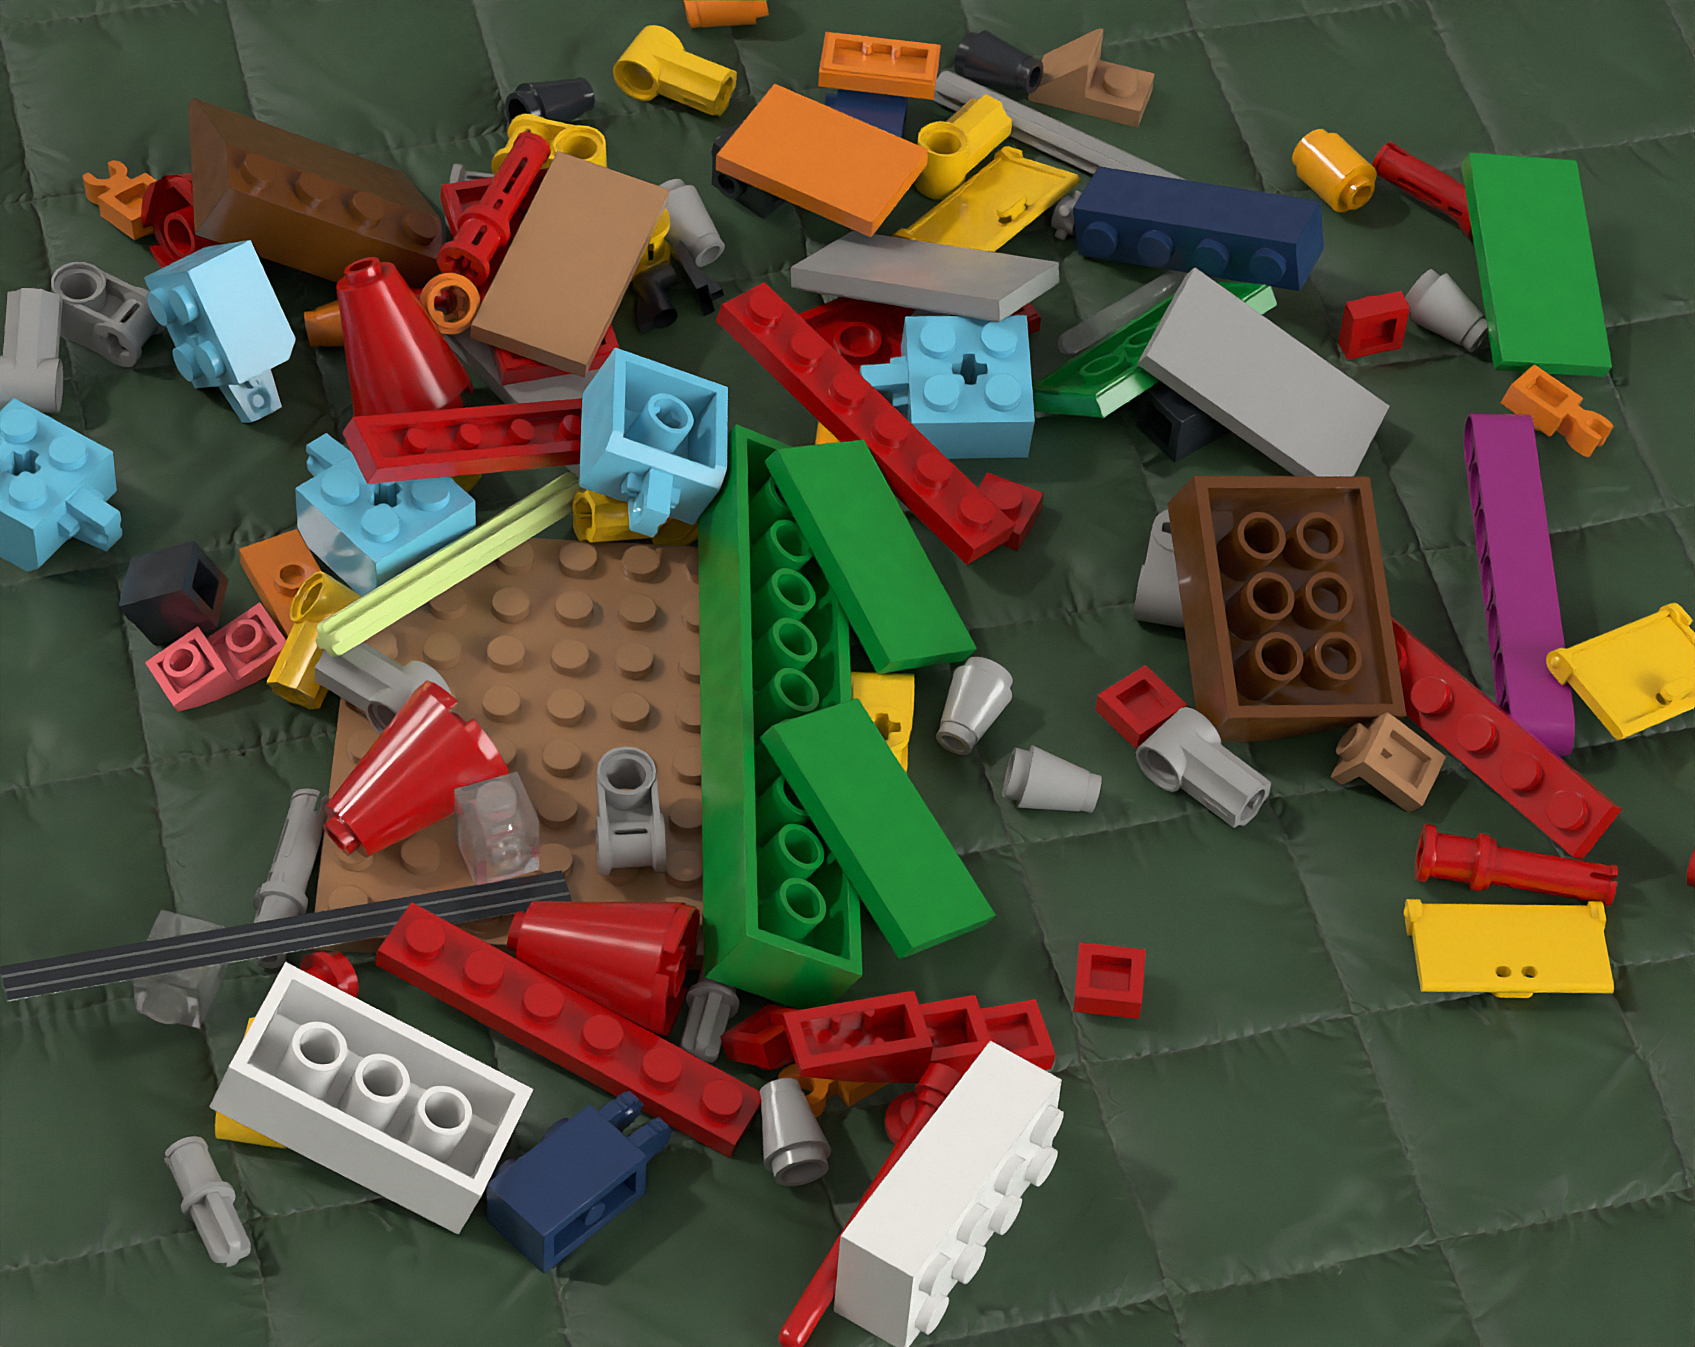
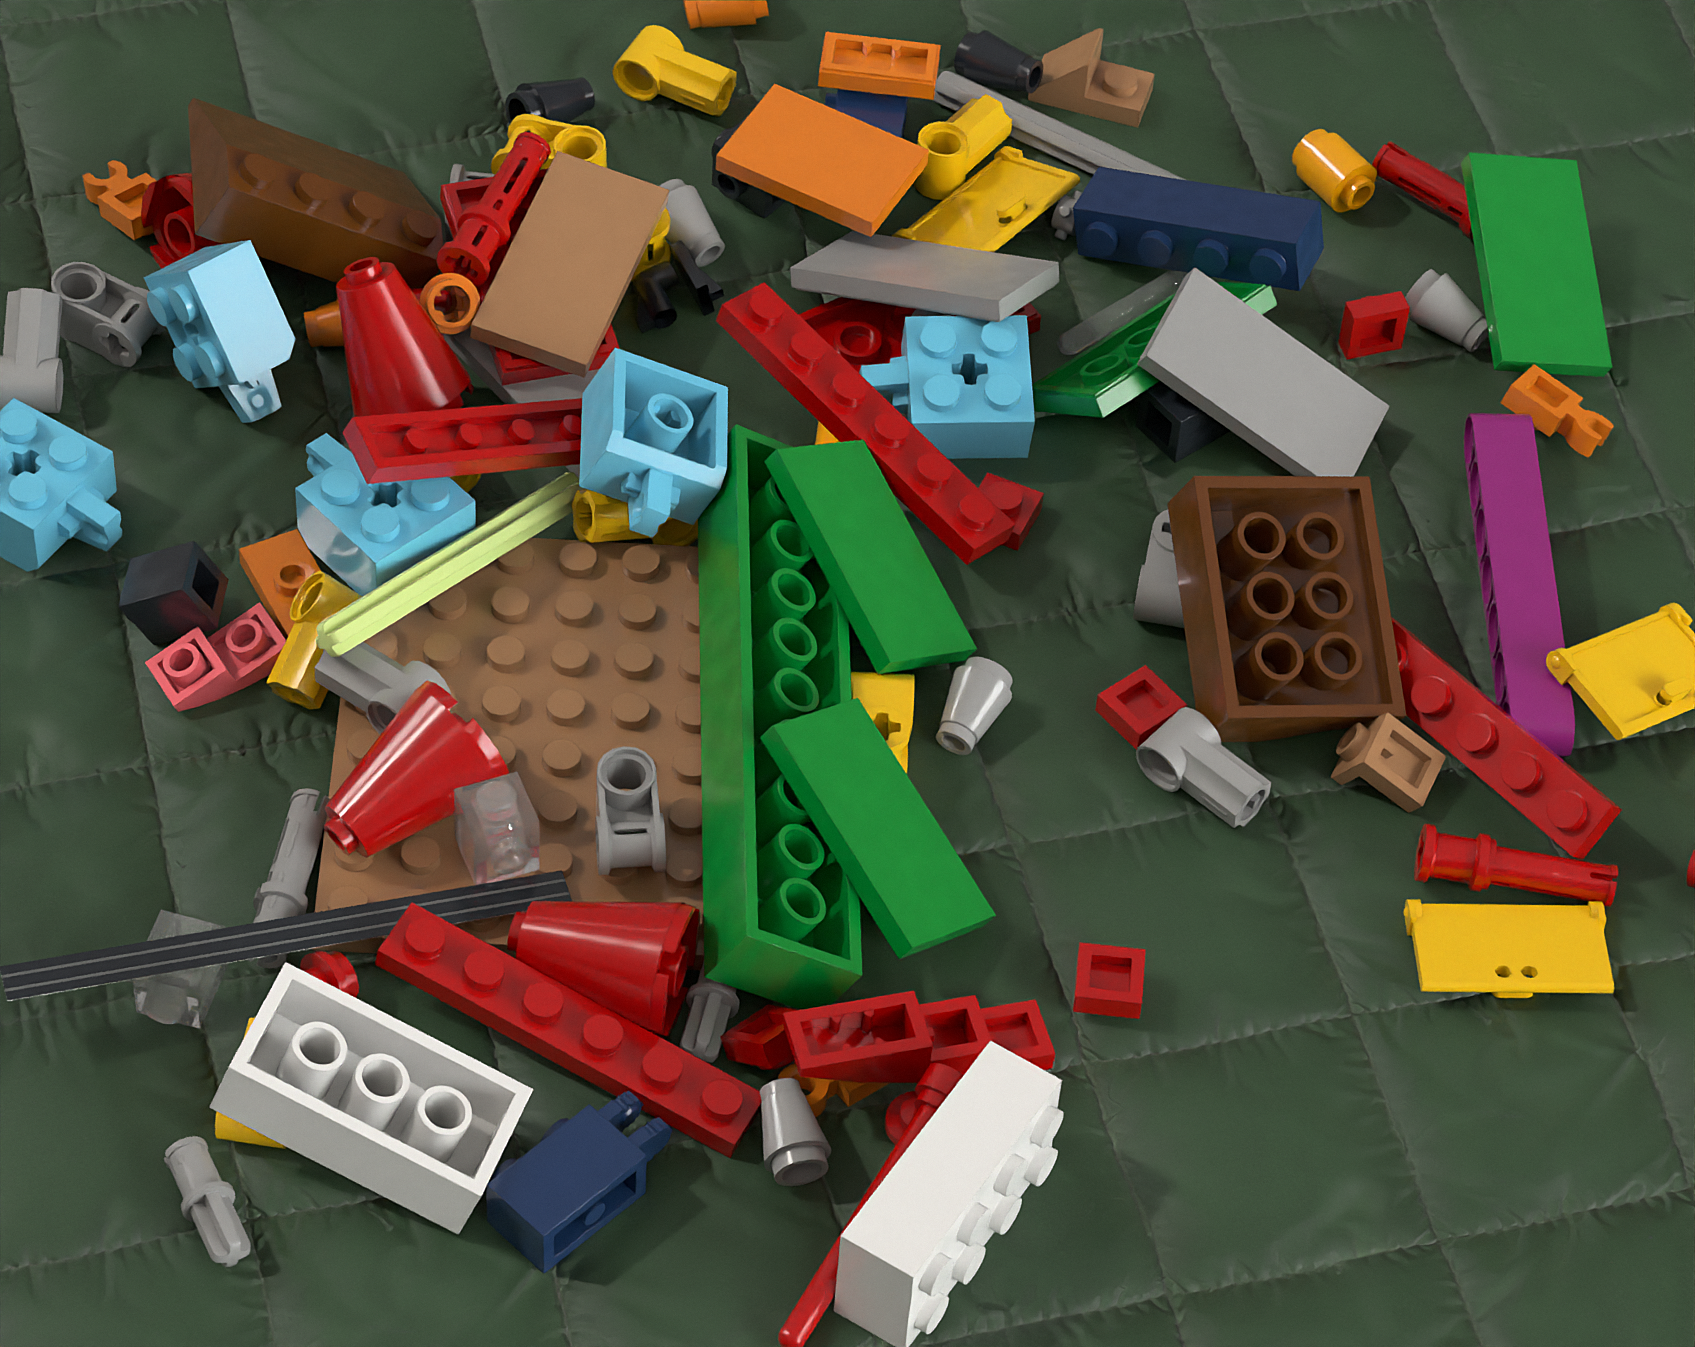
(1049, 782): light grey cone -> none

